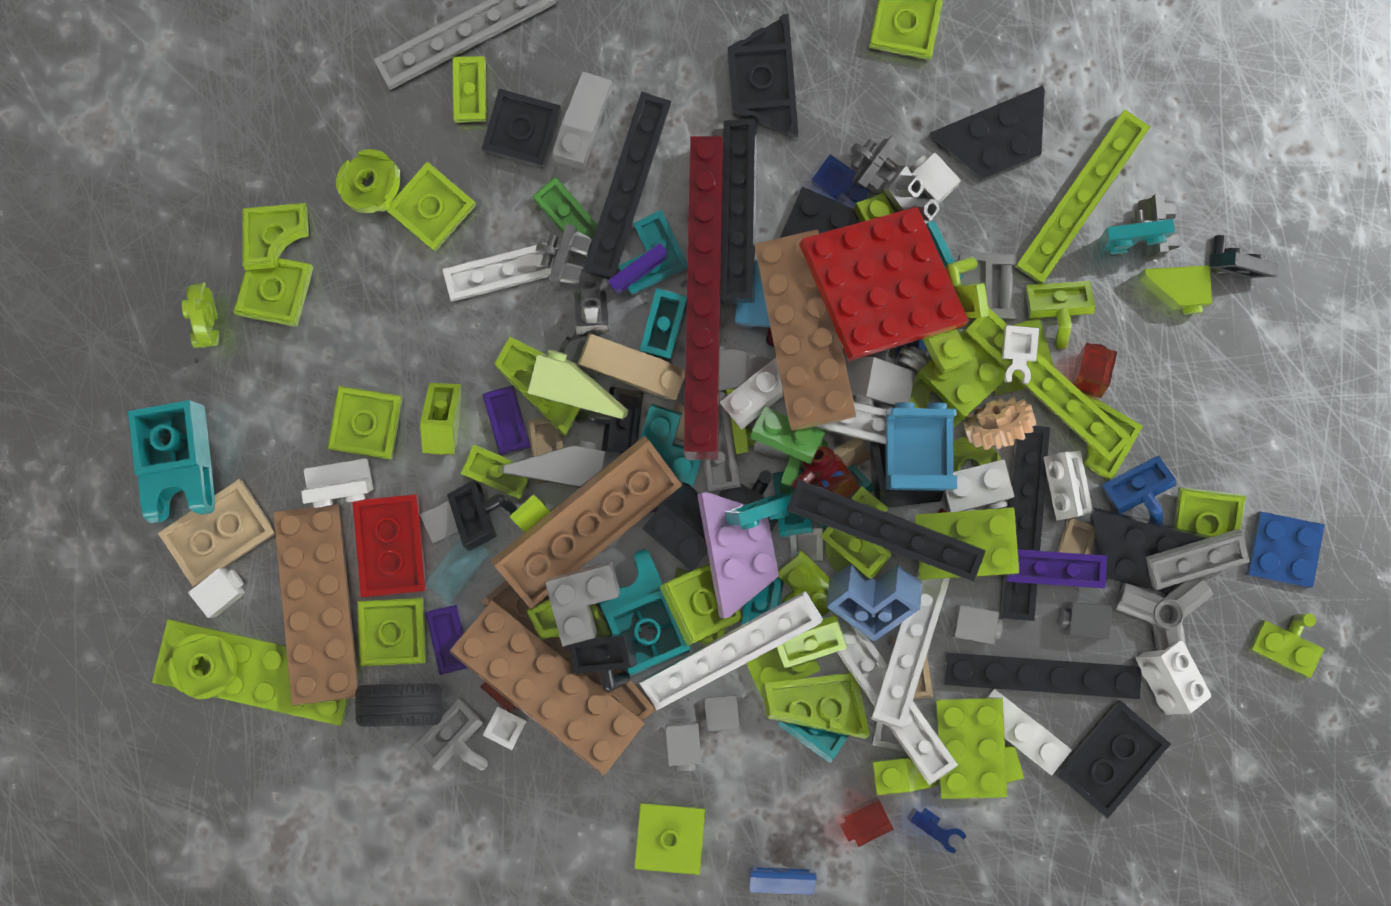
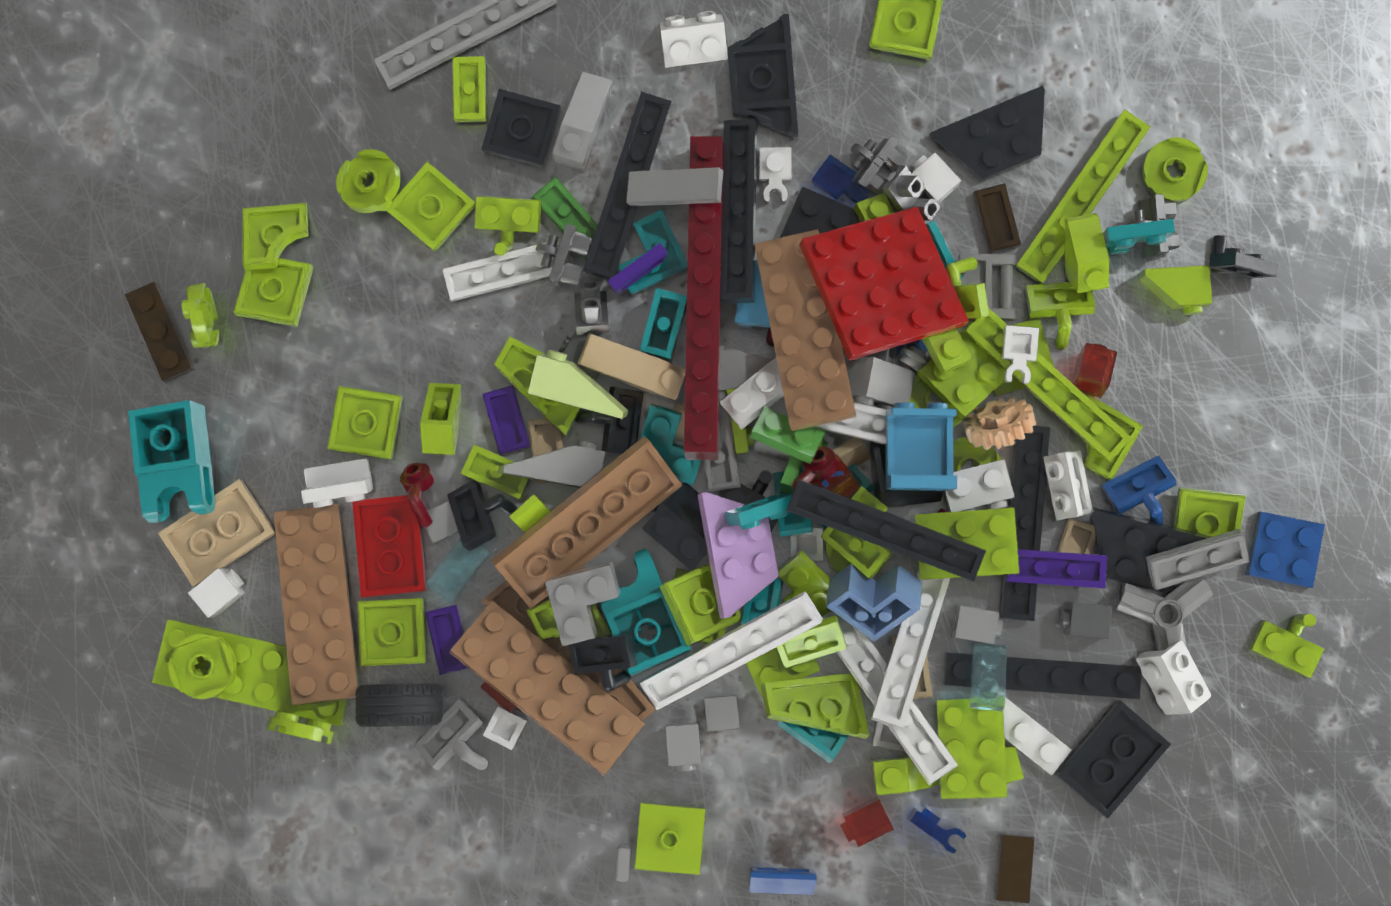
(159, 332): none -> dark brown plate
(312, 730): none -> lime plate
(415, 480): none -> dark red plate
(508, 216): none -> lime plate
(623, 863): none -> light grey tile
(675, 187): none -> light grey tile
(693, 39): none -> white bracket
(775, 169): none -> white plate
(988, 676): none -> clear light blue plate
(997, 218): none -> dark brown tile
(1014, 868): none -> dark brown tile
(1086, 254): none -> lime slope
(1190, 161): none -> lime plate

